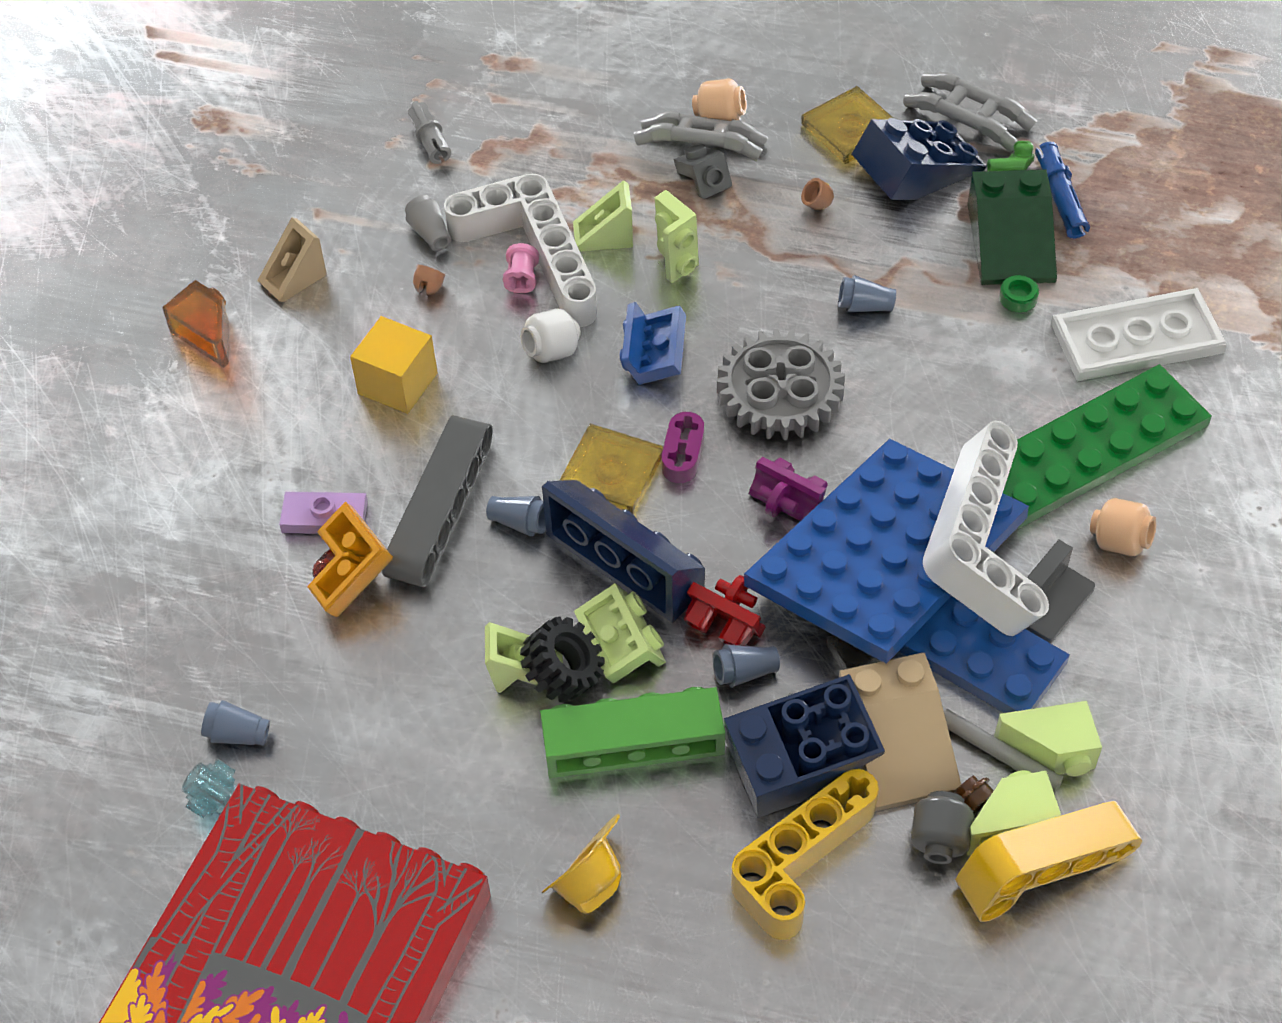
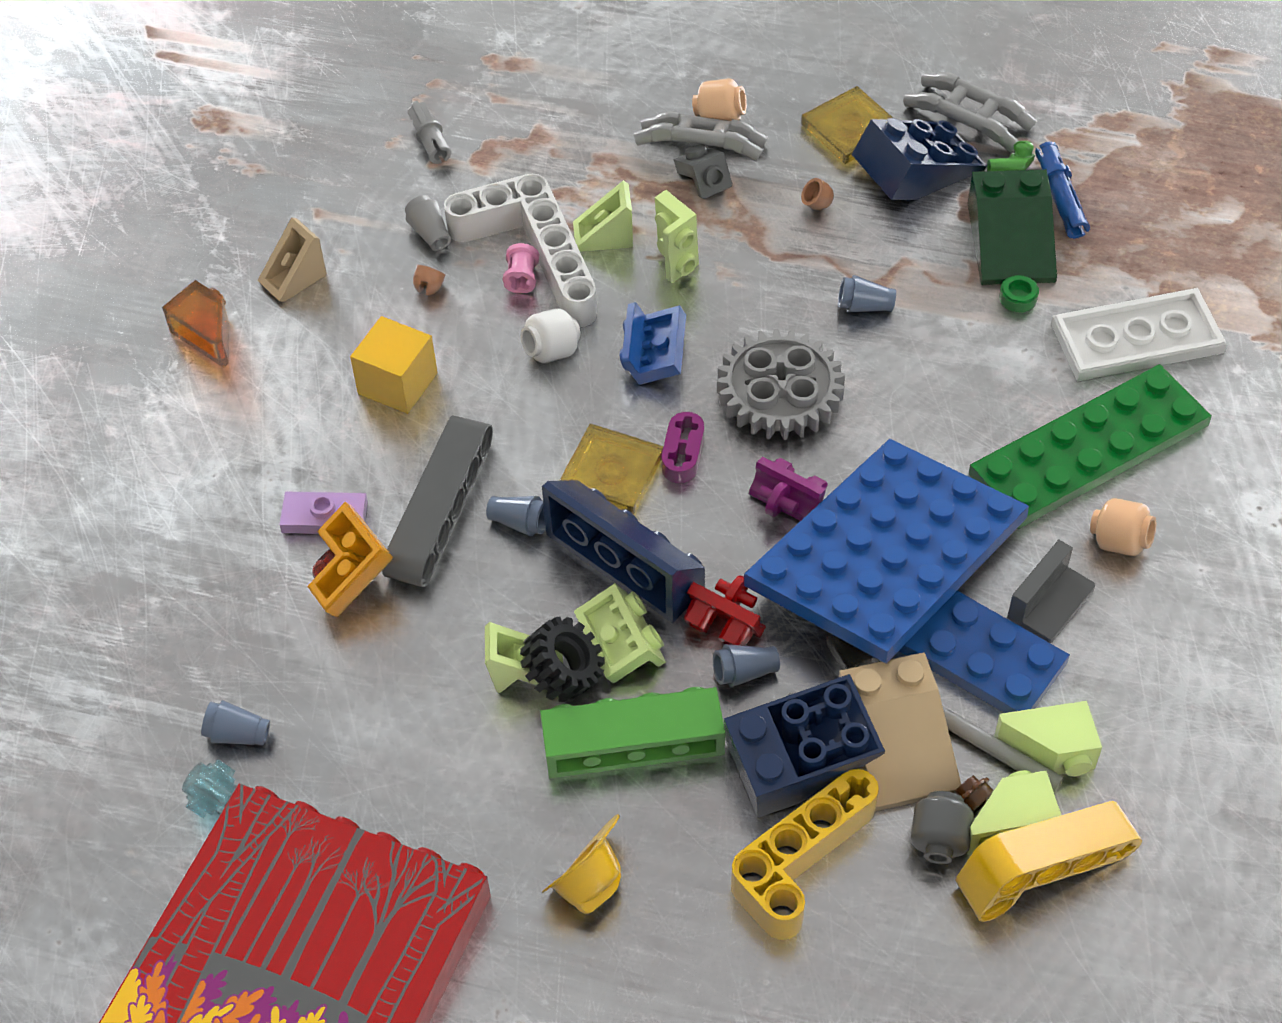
(957, 549): white beam -> none

